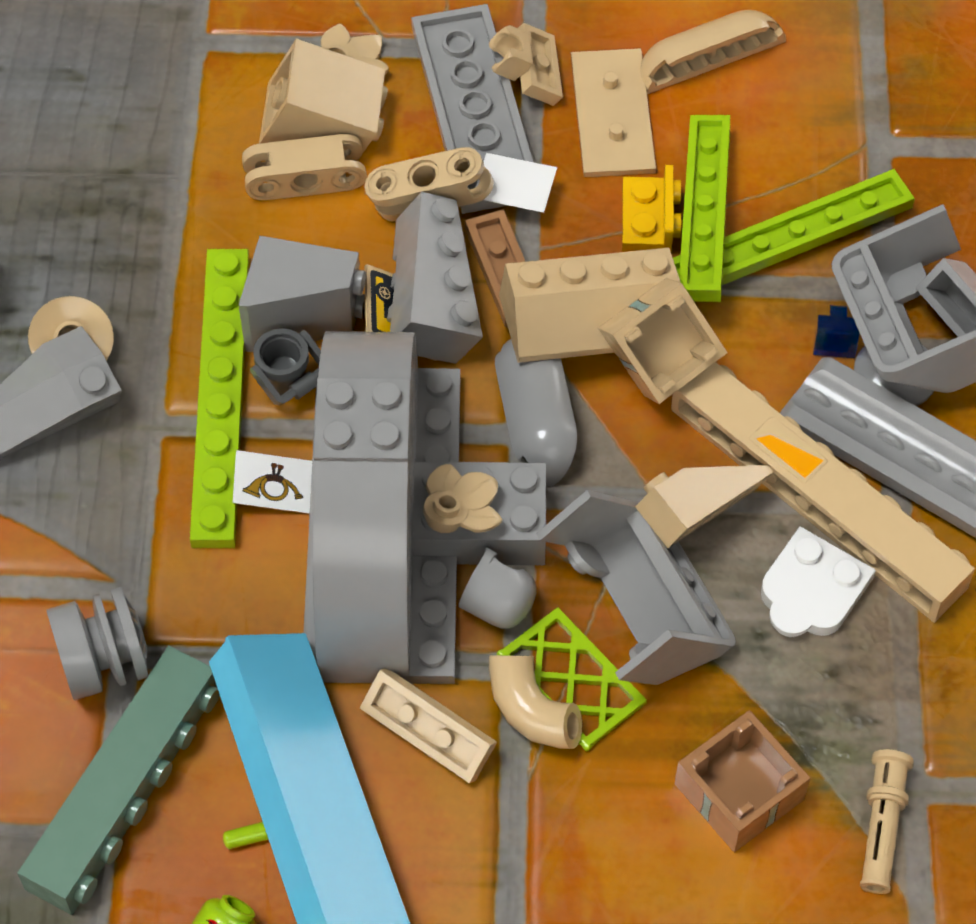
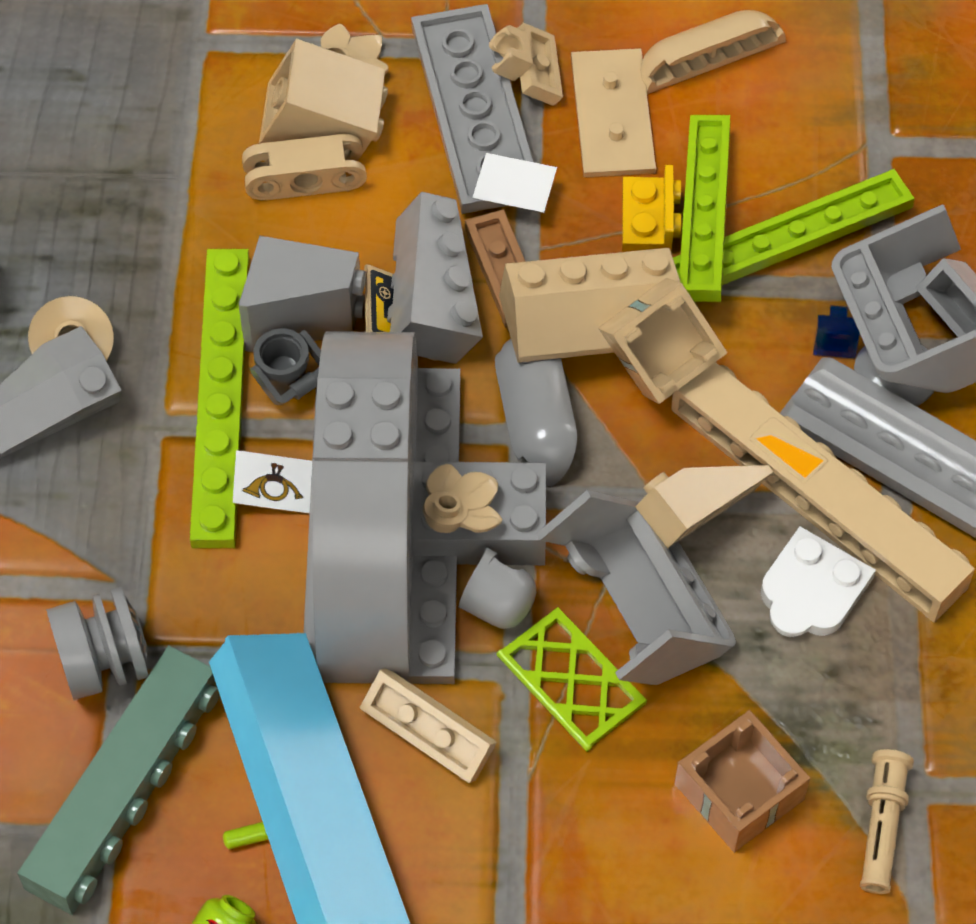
(441, 174): tan piece -> none
(527, 708): tan cylinder -> none

